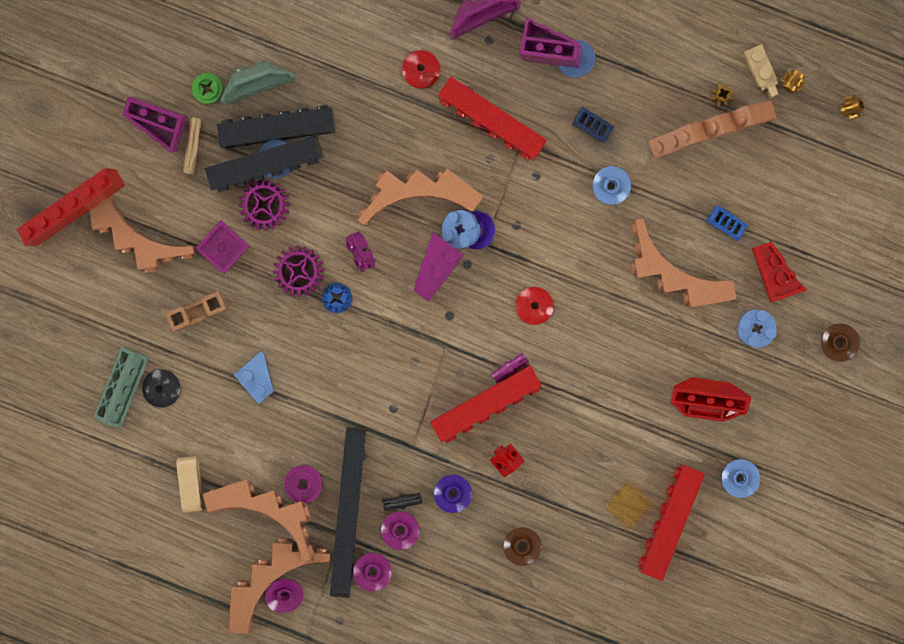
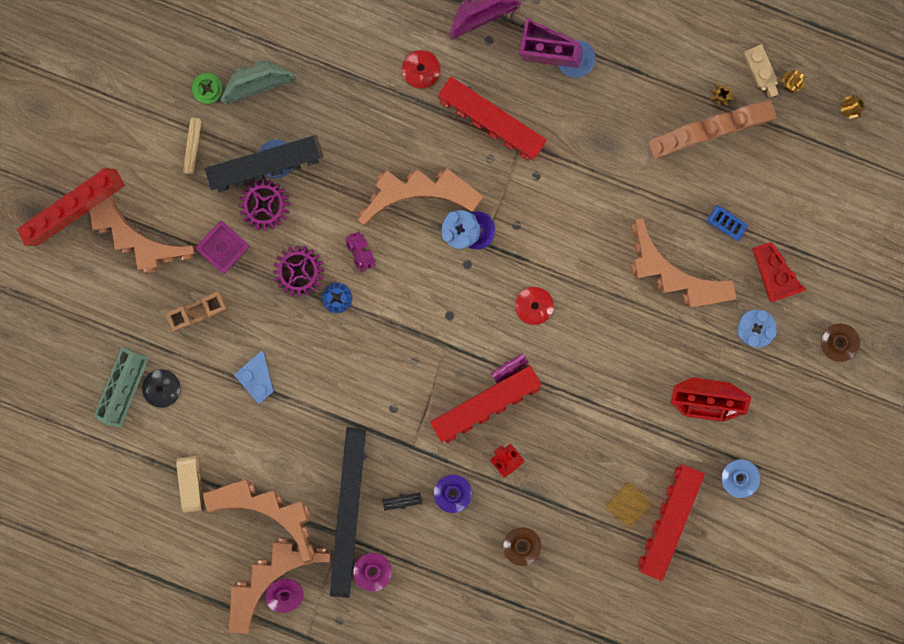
(157, 121): magenta wedge -> none
(277, 127): black brick -> none
(292, 484): magenta plate -> none
(400, 540): magenta dish -> none
(436, 267): magenta wedge -> none
(576, 123): dark blue slope -> none
(621, 183): medium blue dish -> none

